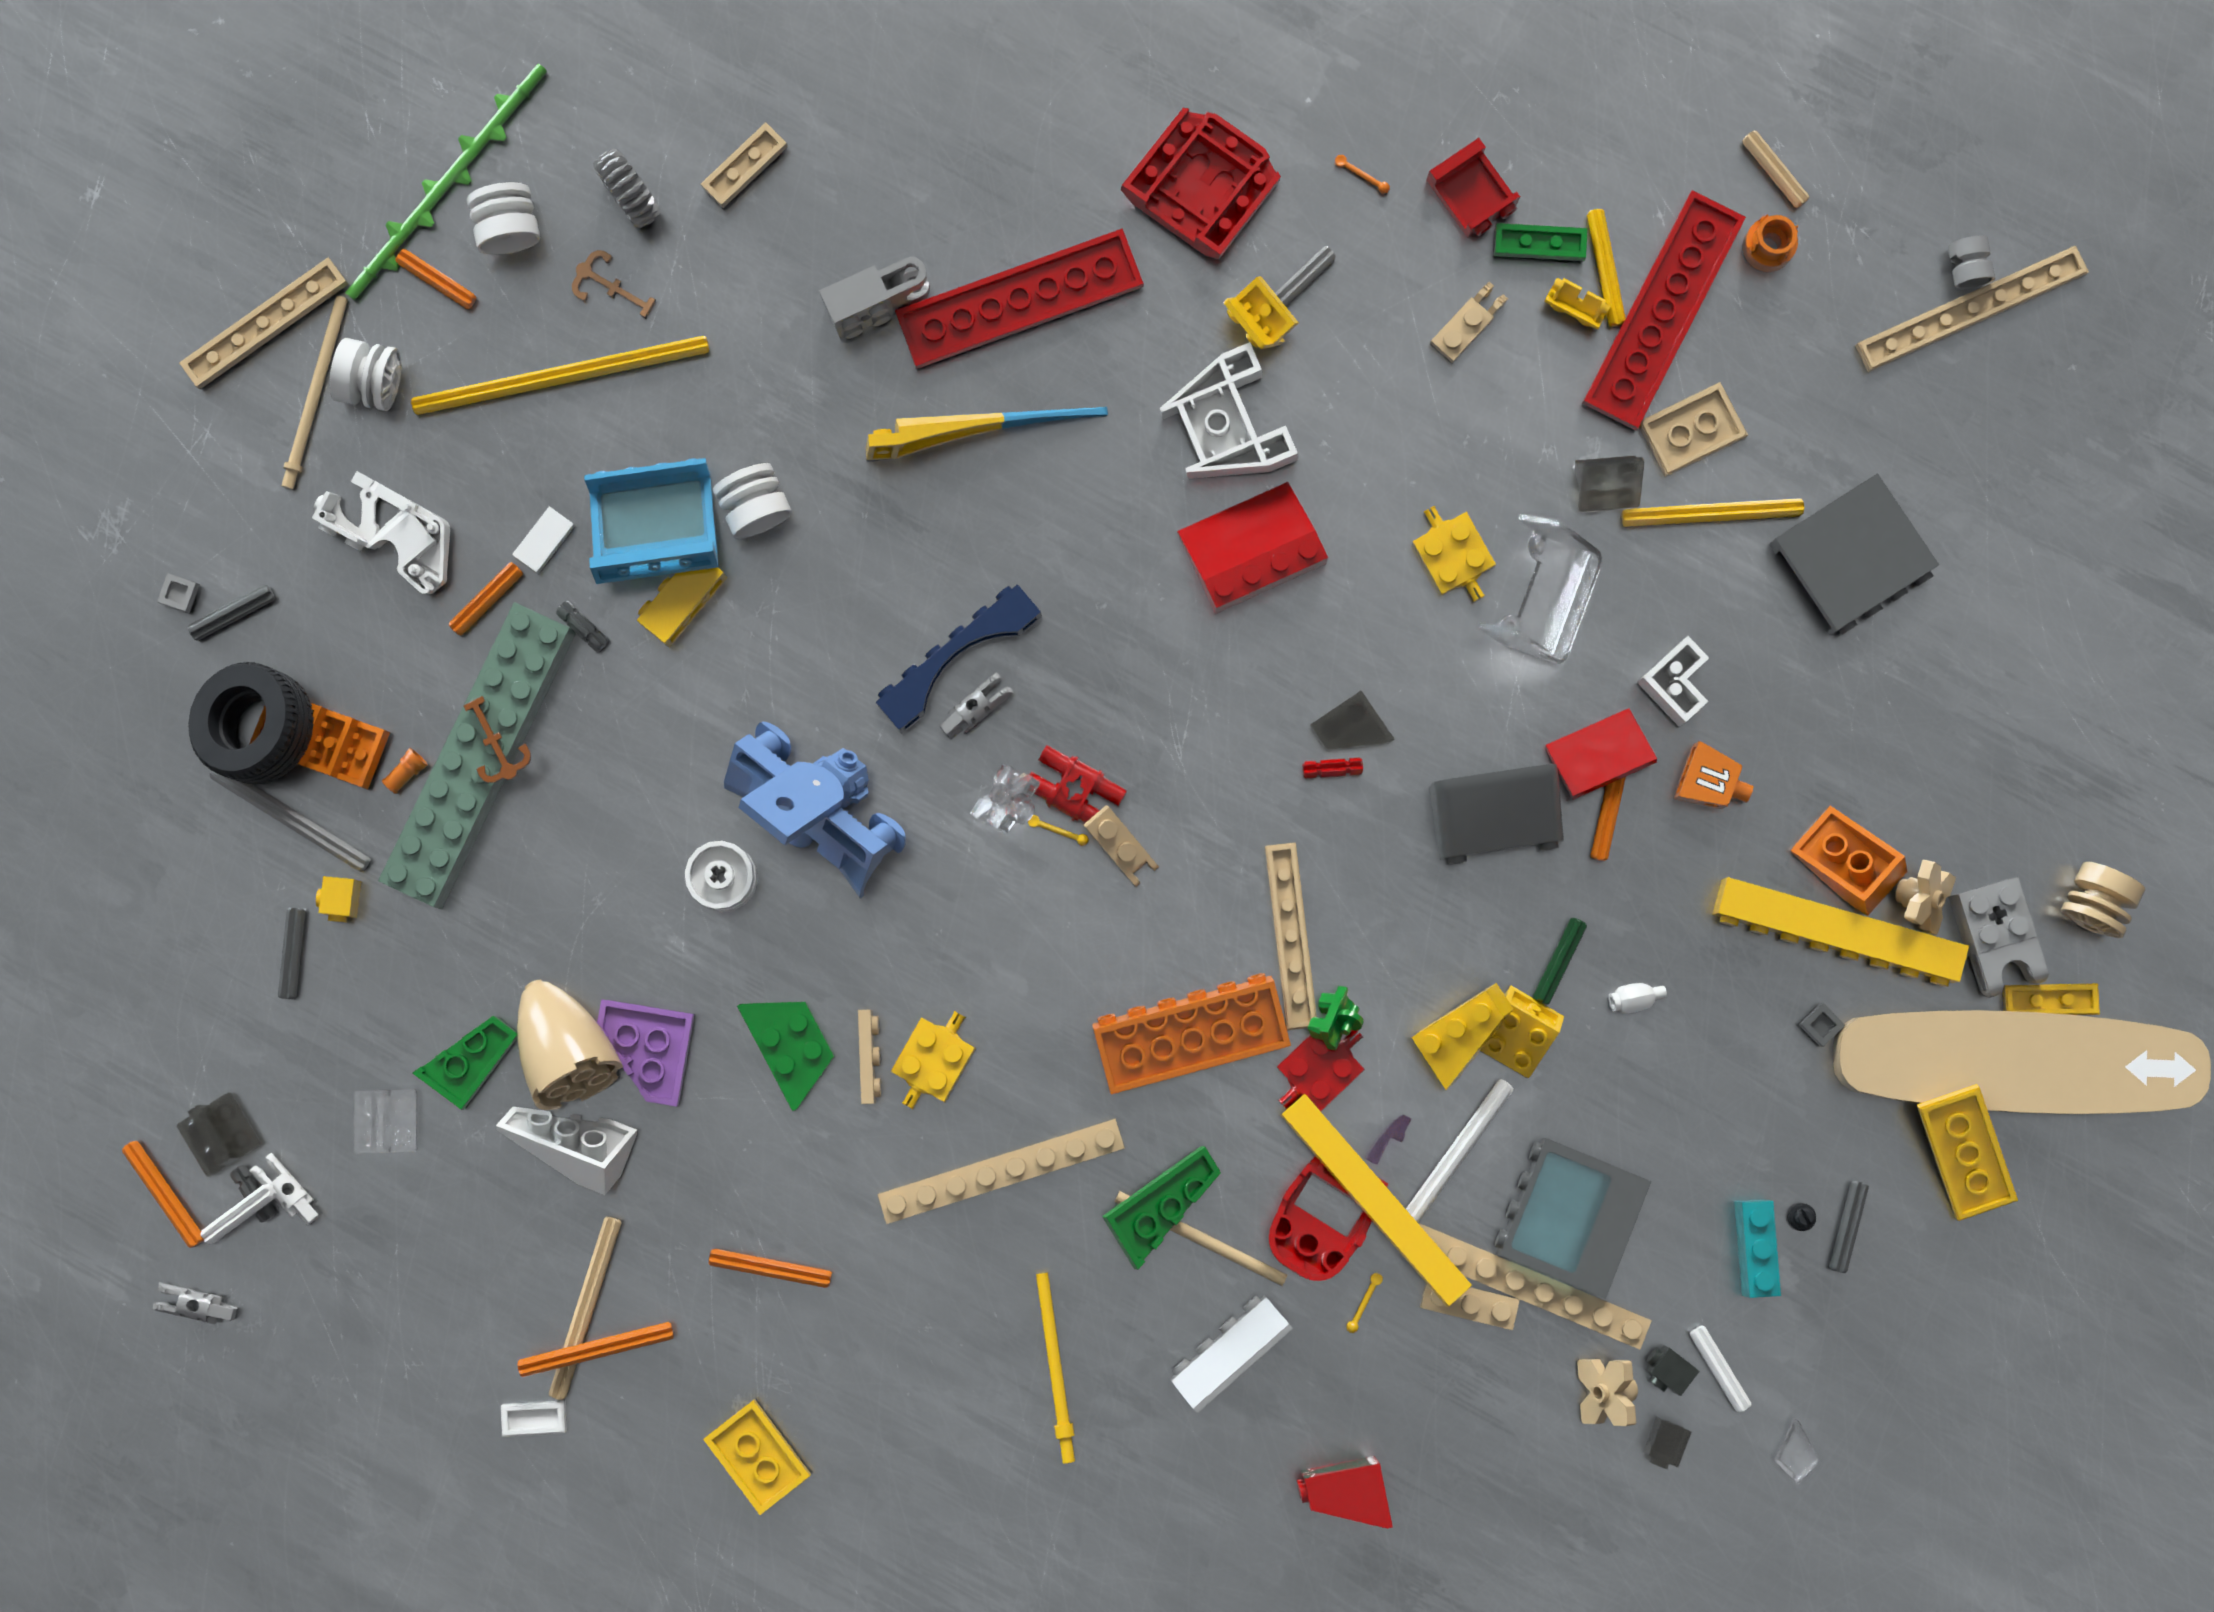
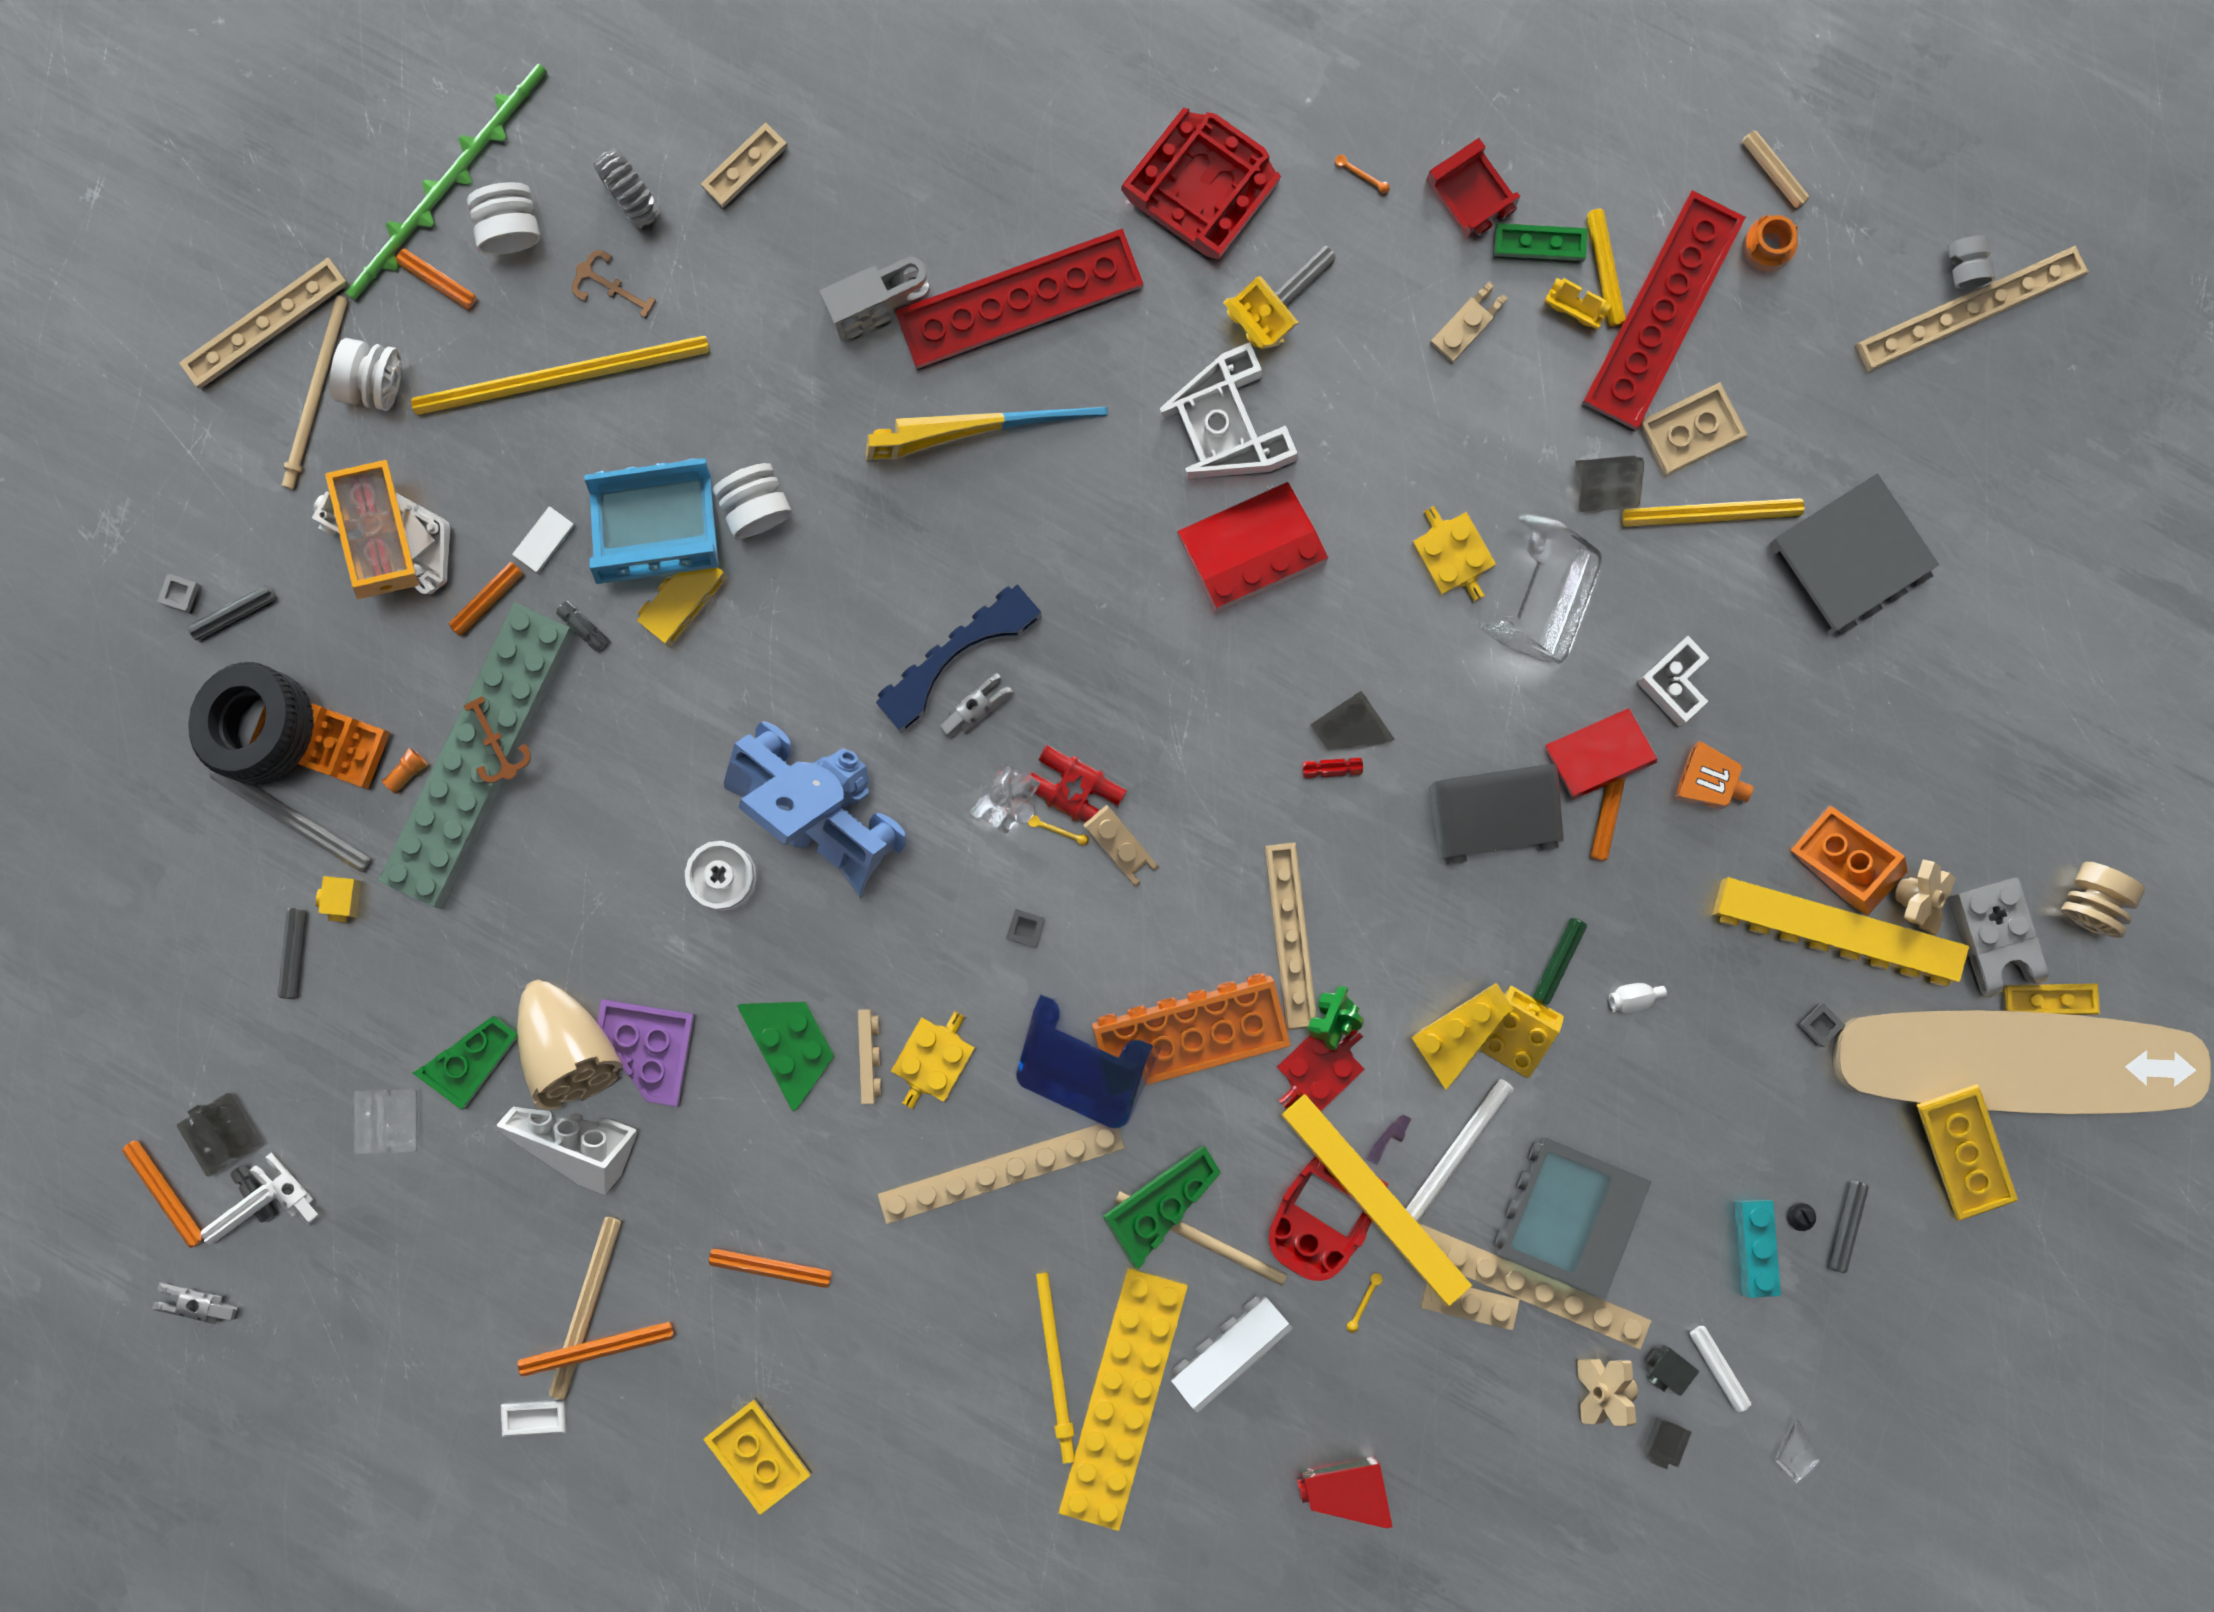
(371, 529): none -> clear brick
(1025, 928): none -> dark grey plate
(1082, 1074): none -> clear blue windscreen
(1123, 1399): none -> yellow plate

